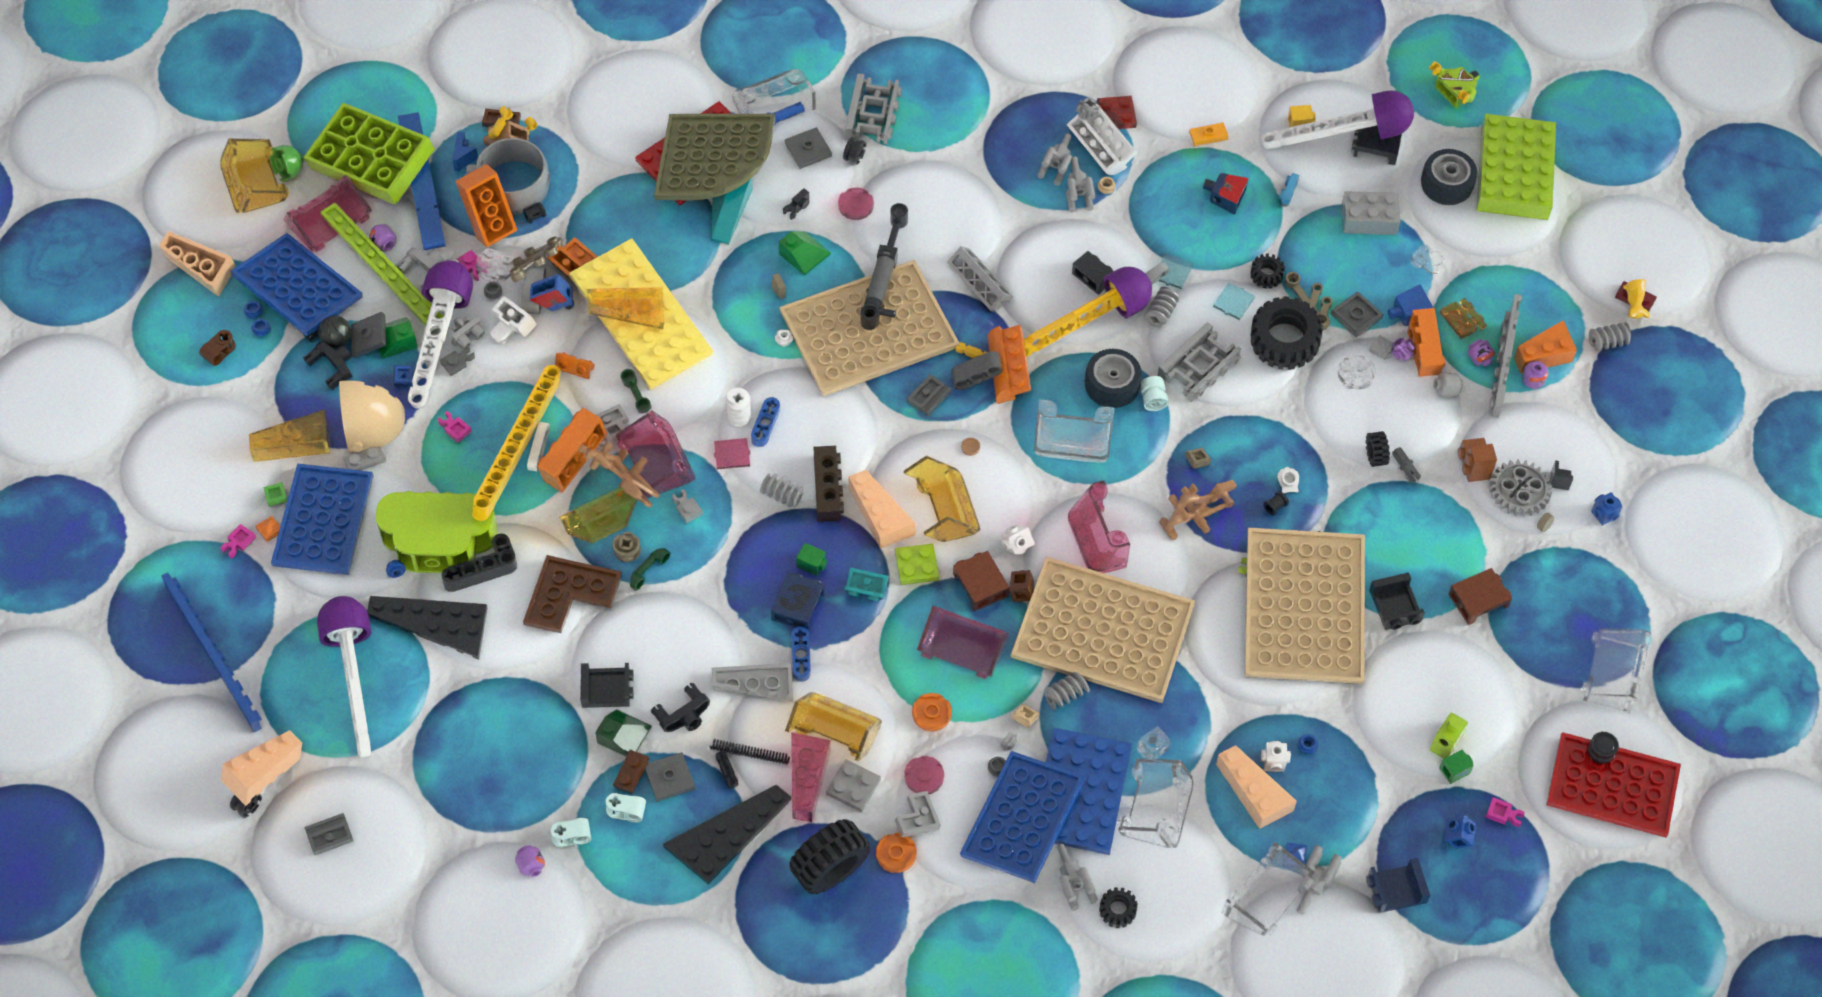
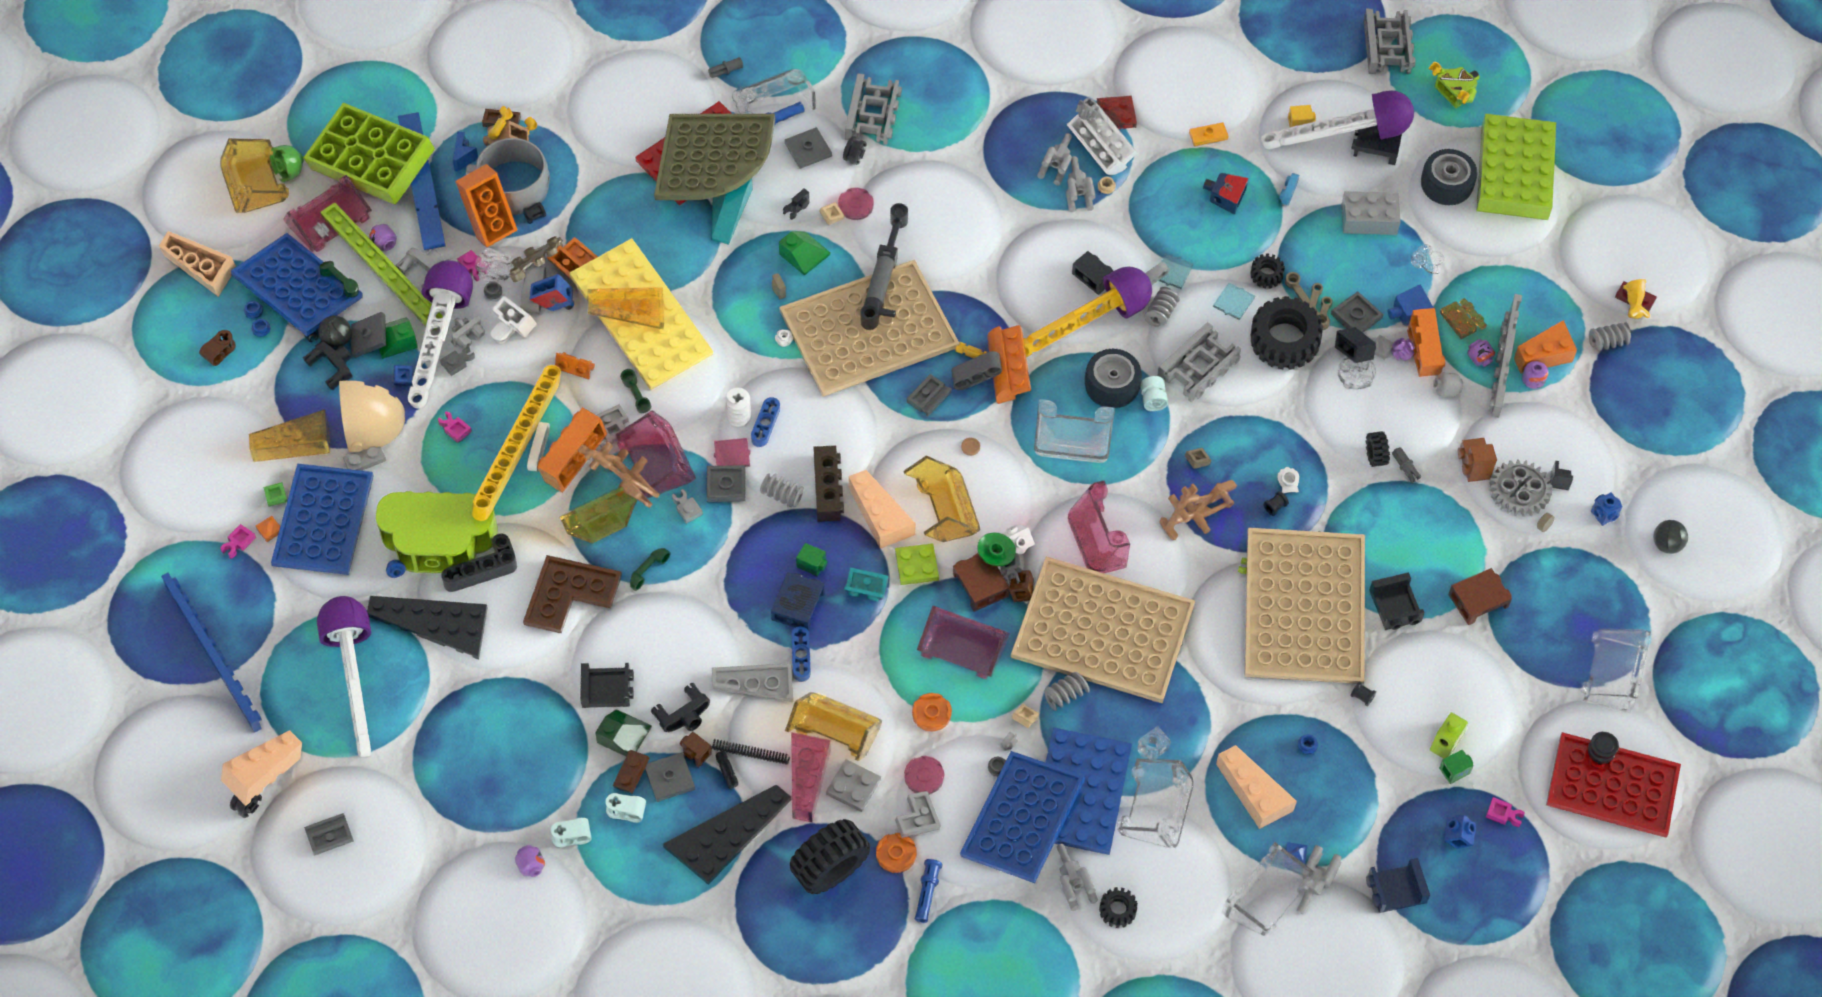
(321, 230): none -> light grey plate
(350, 286): none -> dark green bar
(626, 547): dark tan wheel -> none
(696, 748): none -> reddish brown brick
(725, 67): none -> dark grey axle
(726, 483): none -> dark grey plate
(831, 213): none -> tan tile
(929, 882): none -> blue pin
(984, 274): light grey fence -> none
(996, 543): none -> green dish
(1012, 569): none -> dark grey plate
(1275, 756): white brick -> none
(1355, 345): none -> black brick
(1363, 693): none -> black bush
(1374, 42): none -> light grey fence
(1670, 536): none -> pearl dark grey piece

